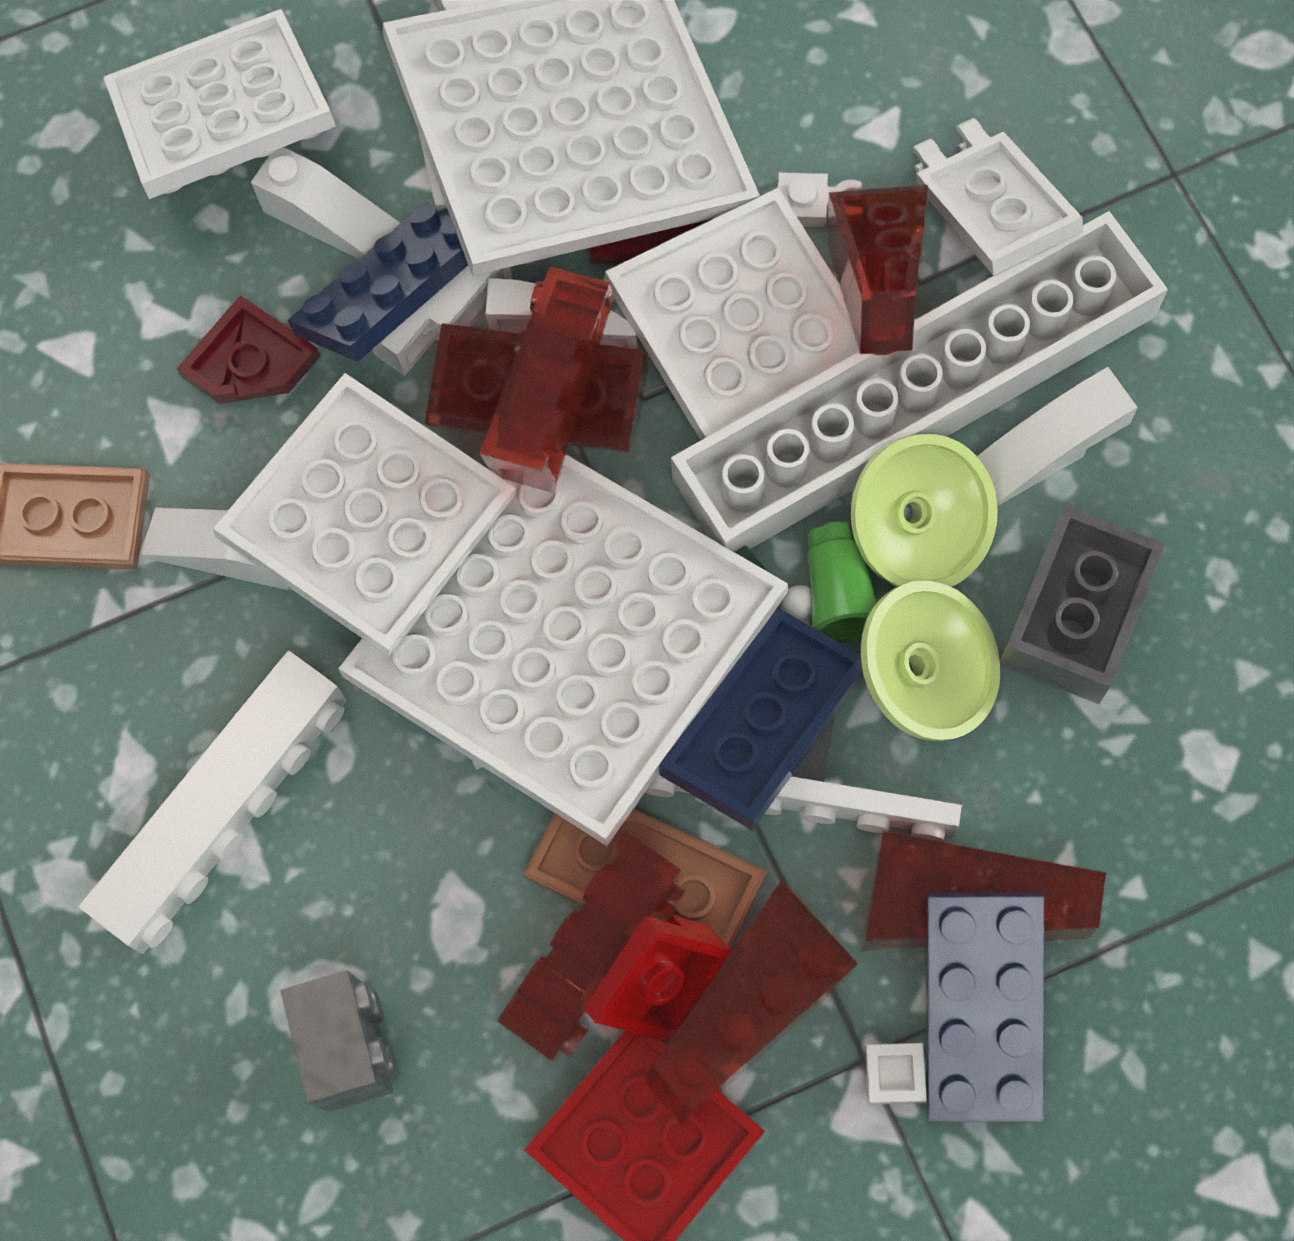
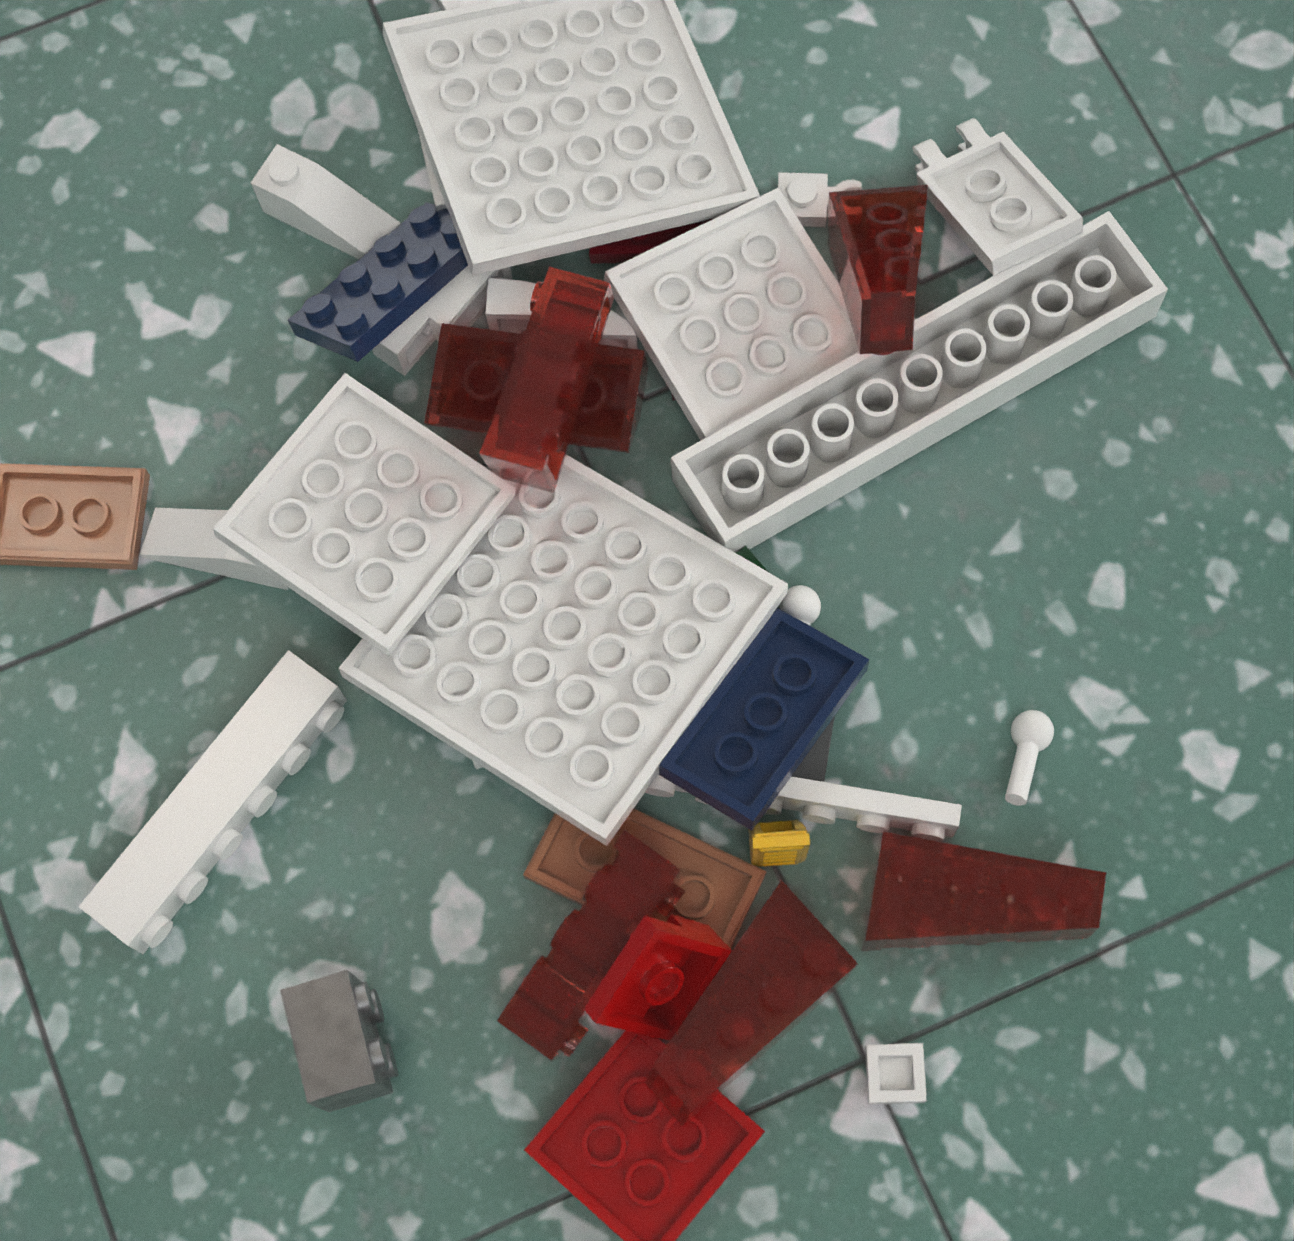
(217, 103): white plate -> none
(247, 356): dark red plate -> none
(778, 843): none -> yellow slope
(839, 583): bright green plant -> none
(950, 506): yellowish green dish -> none
(950, 658): yellowish green dish -> none
(984, 1006): plate -> none
(1031, 733): none -> white bar
(1057, 434): white slope -> none
(1082, 604): flat silver brick -> none

